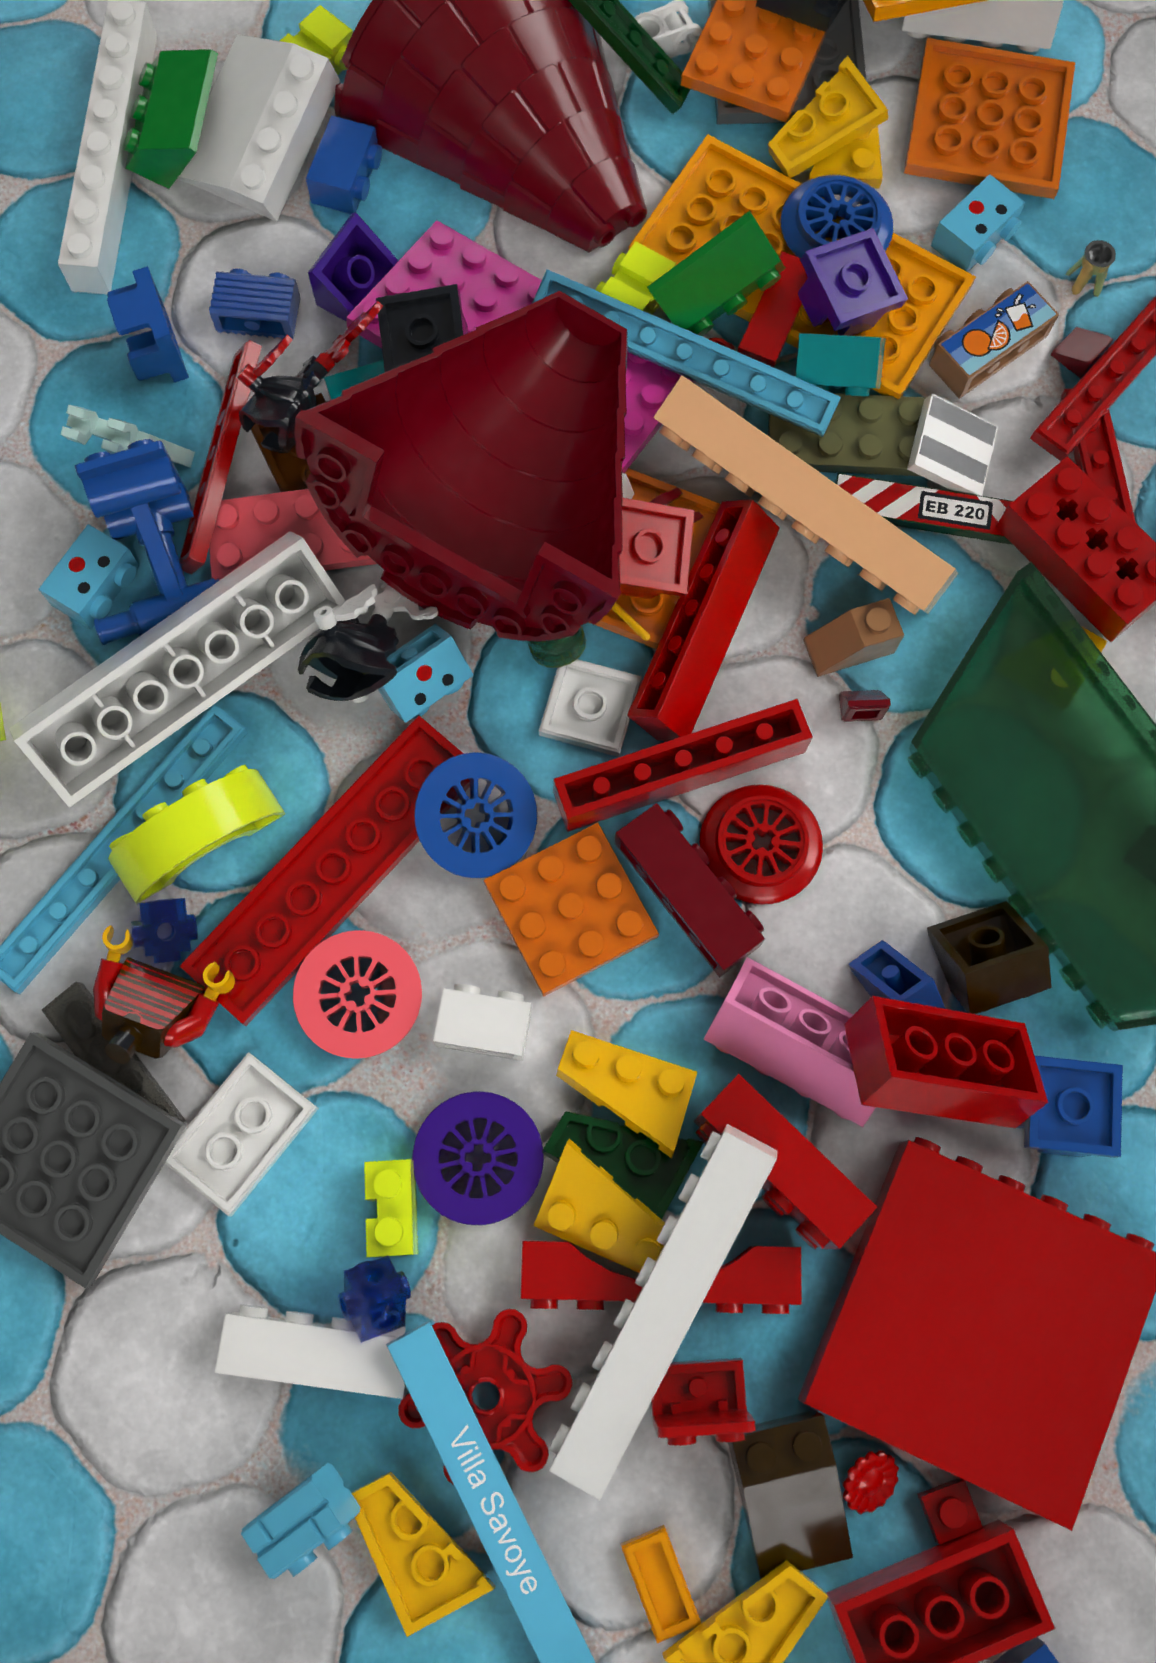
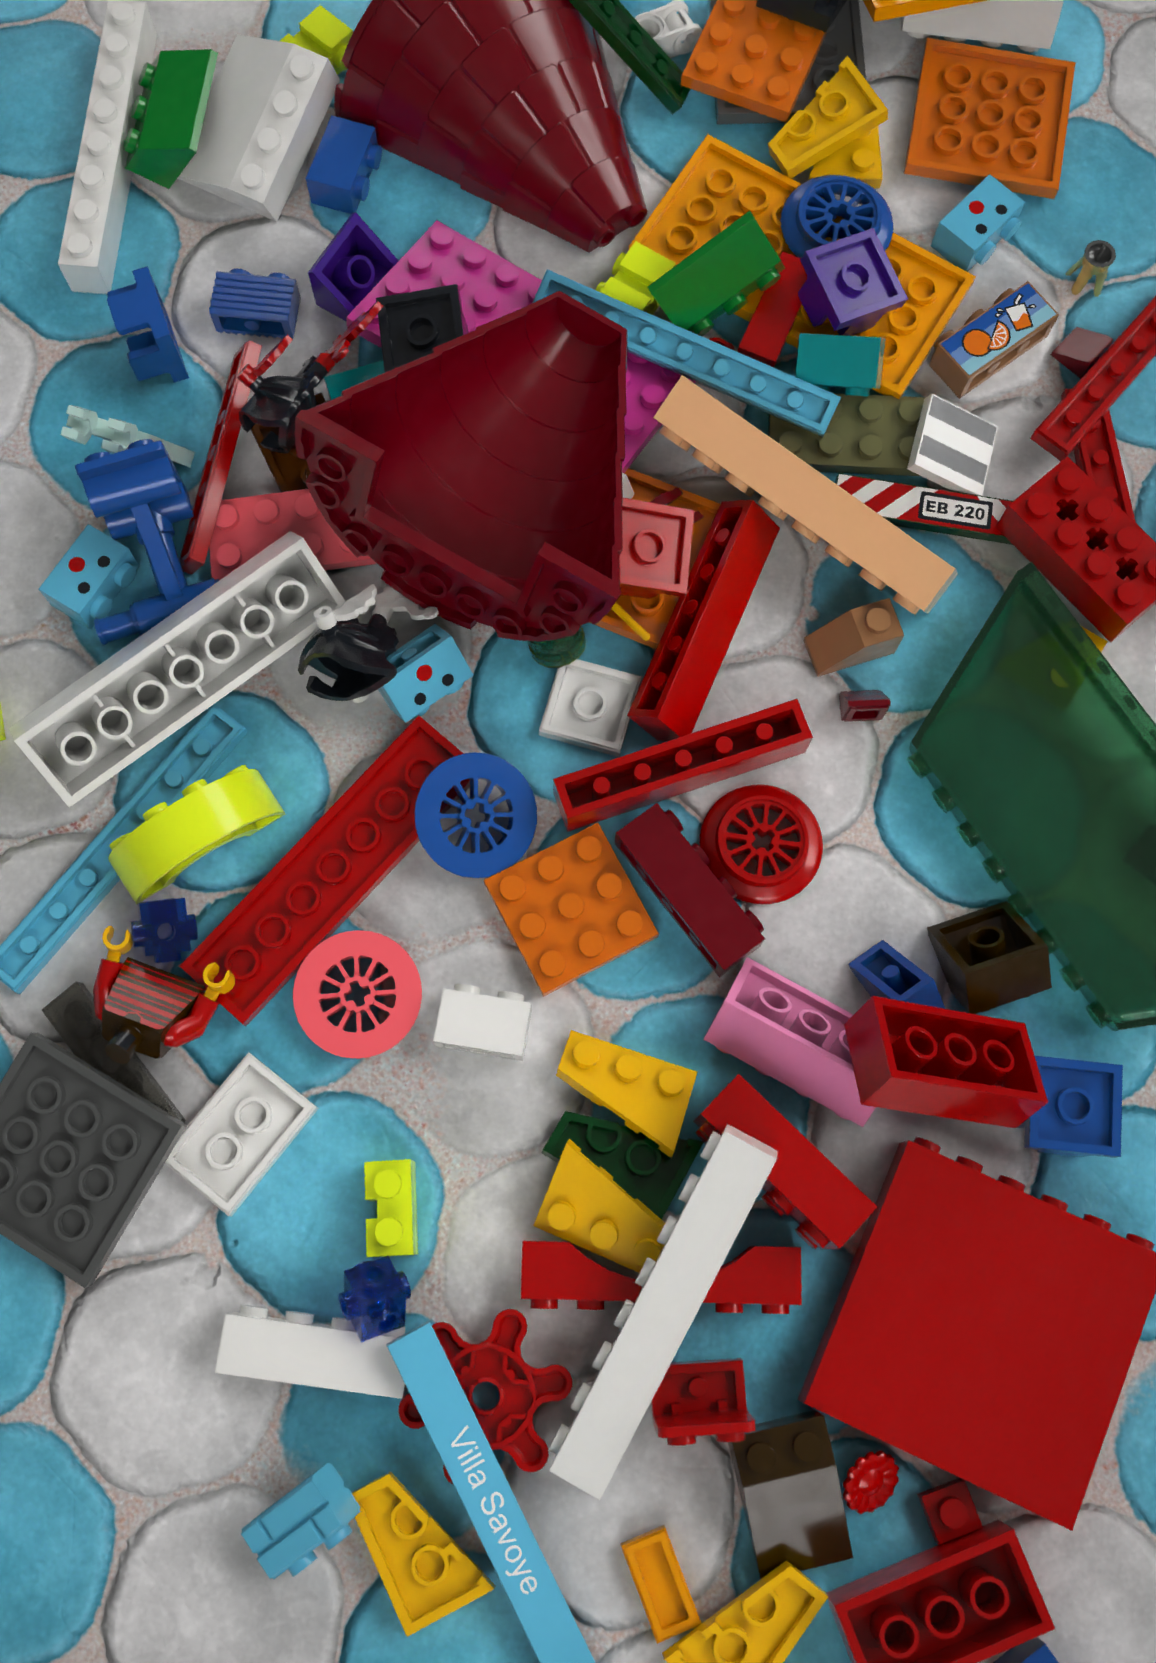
(430, 1143): dark purple piece -> none

